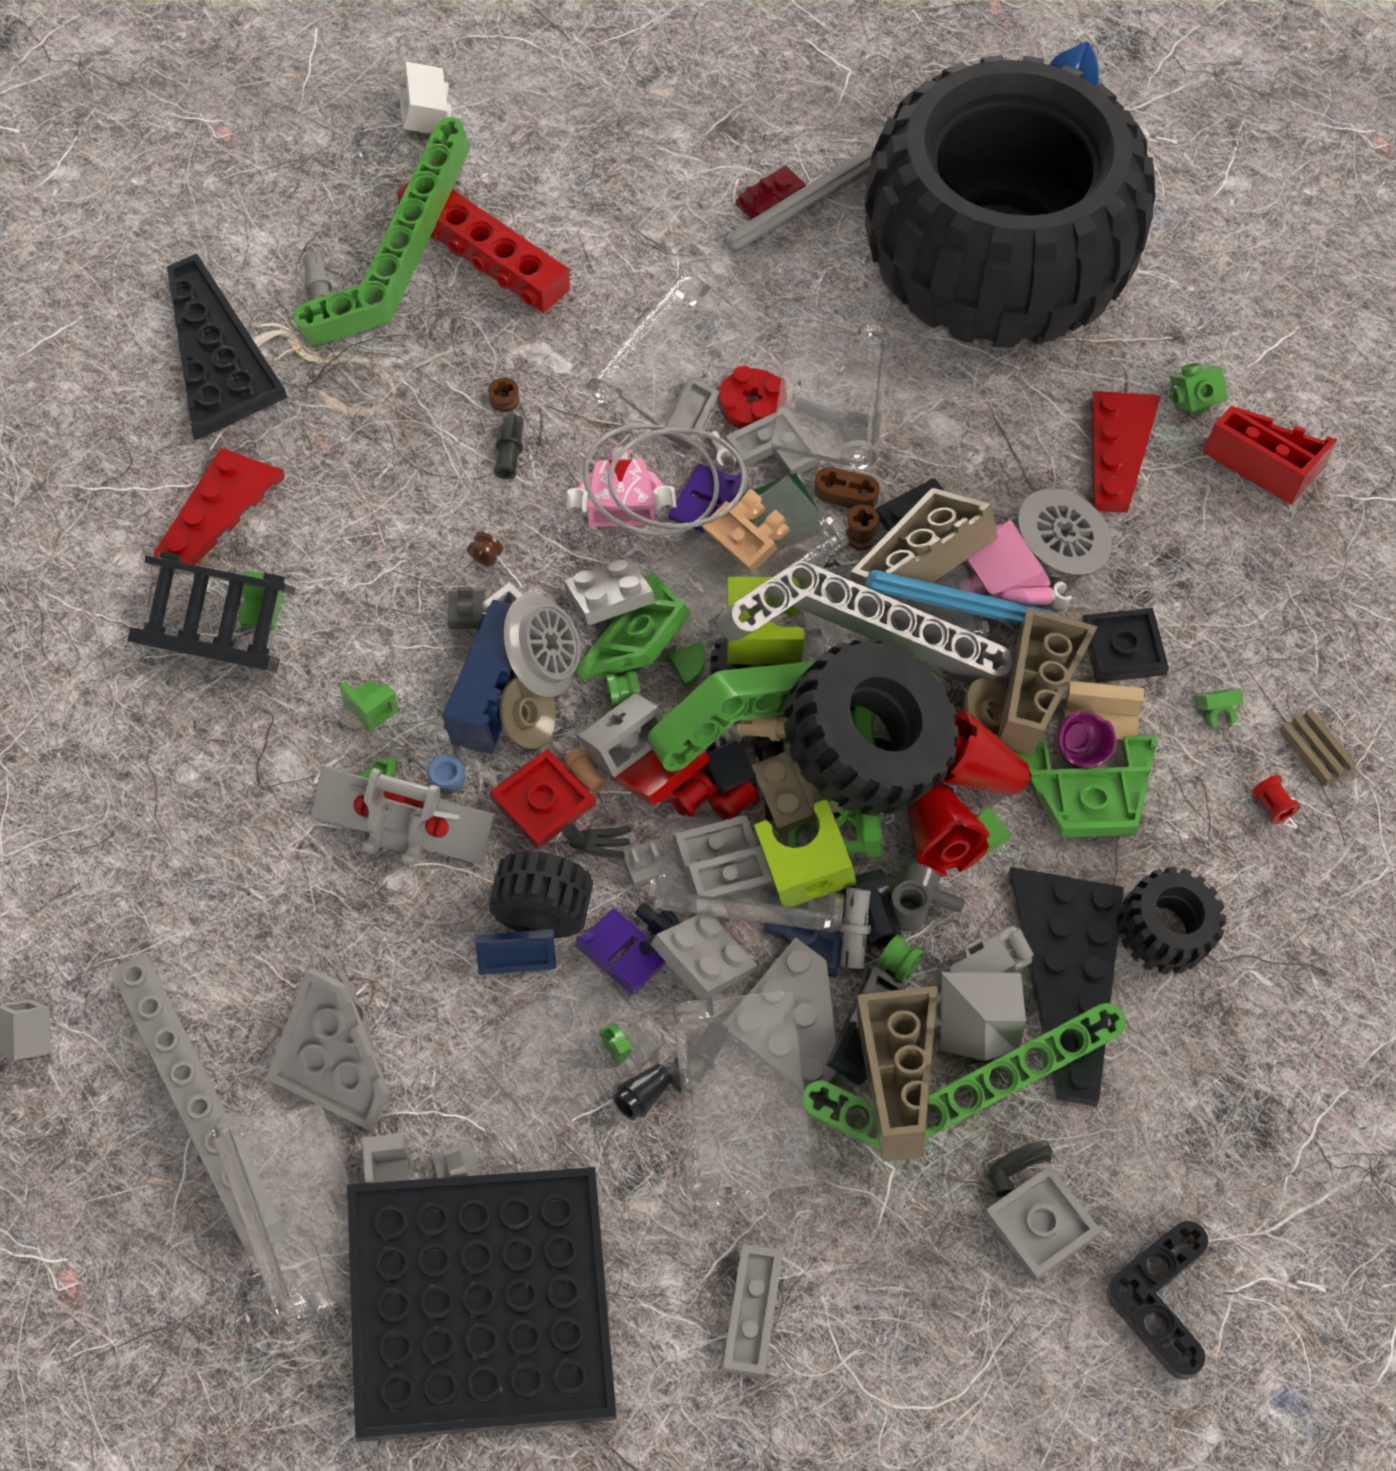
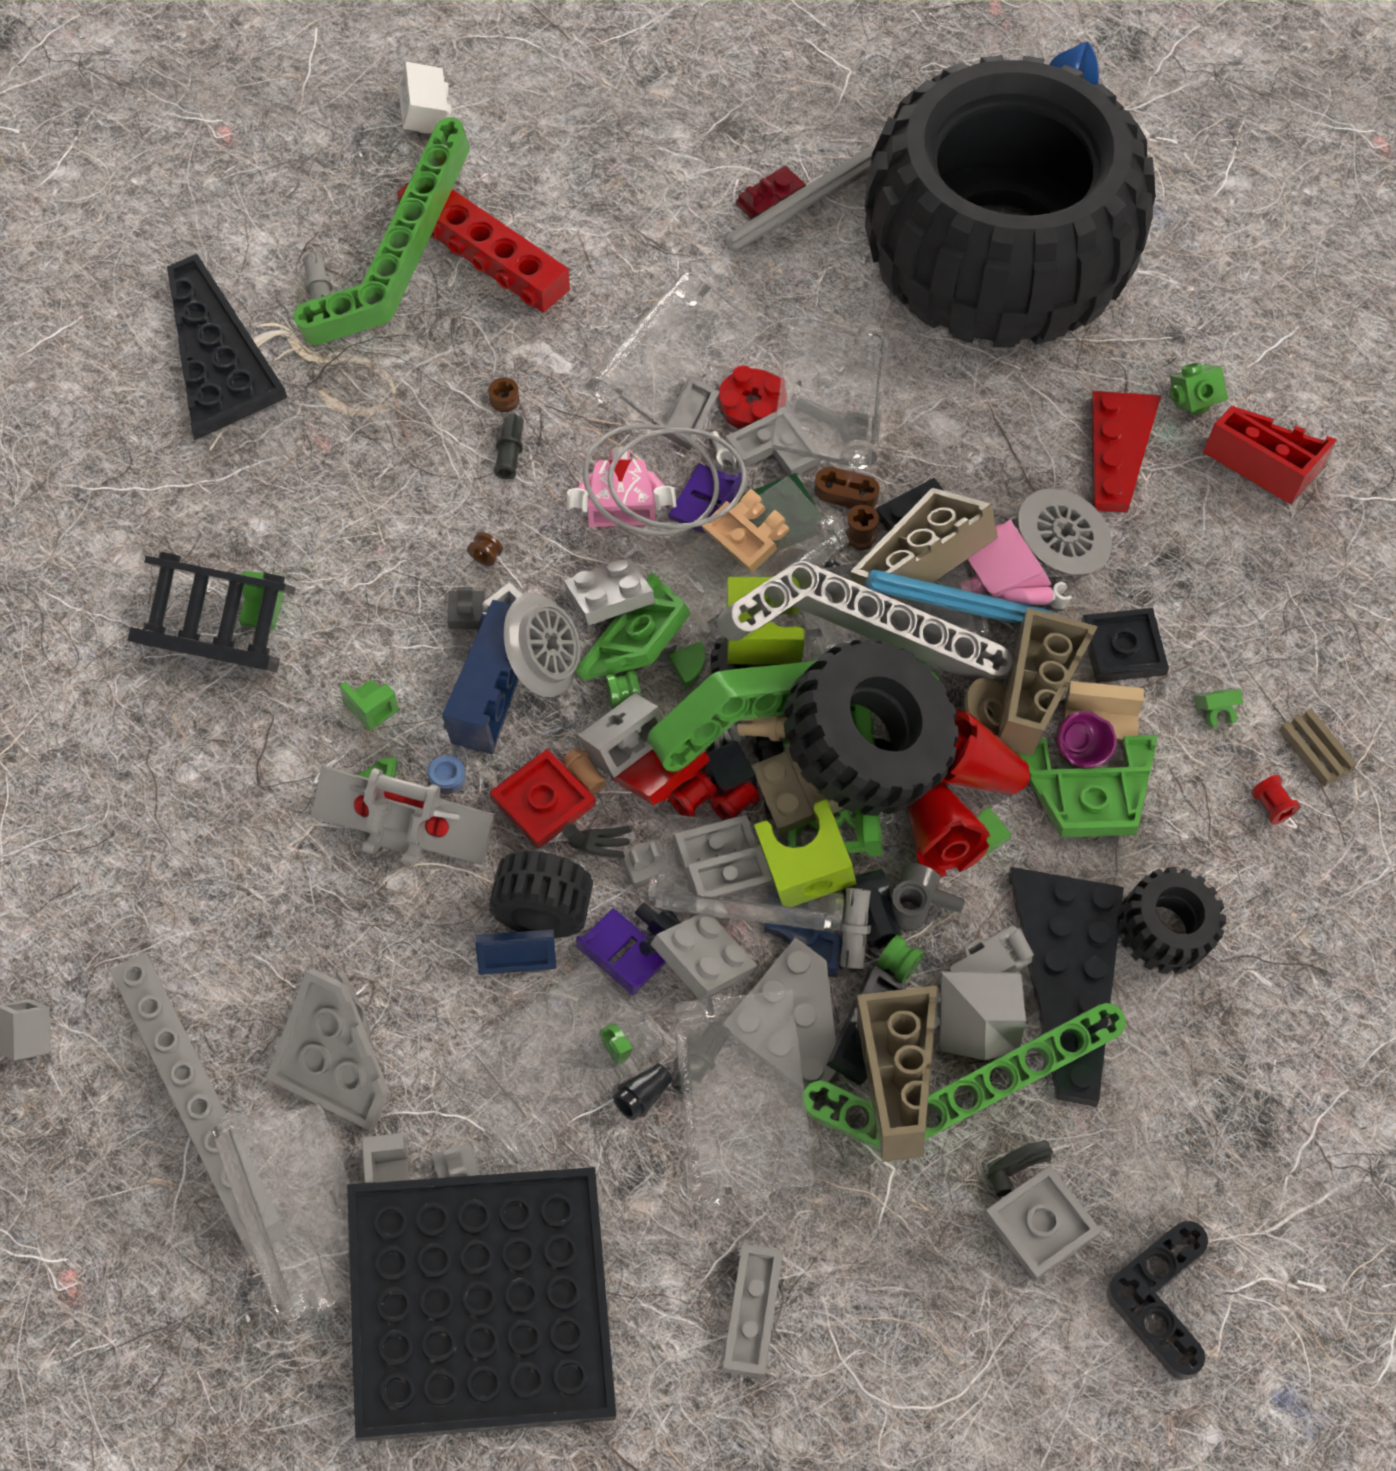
(217, 503): red wing -> none
(526, 716): dark tan dish -> none

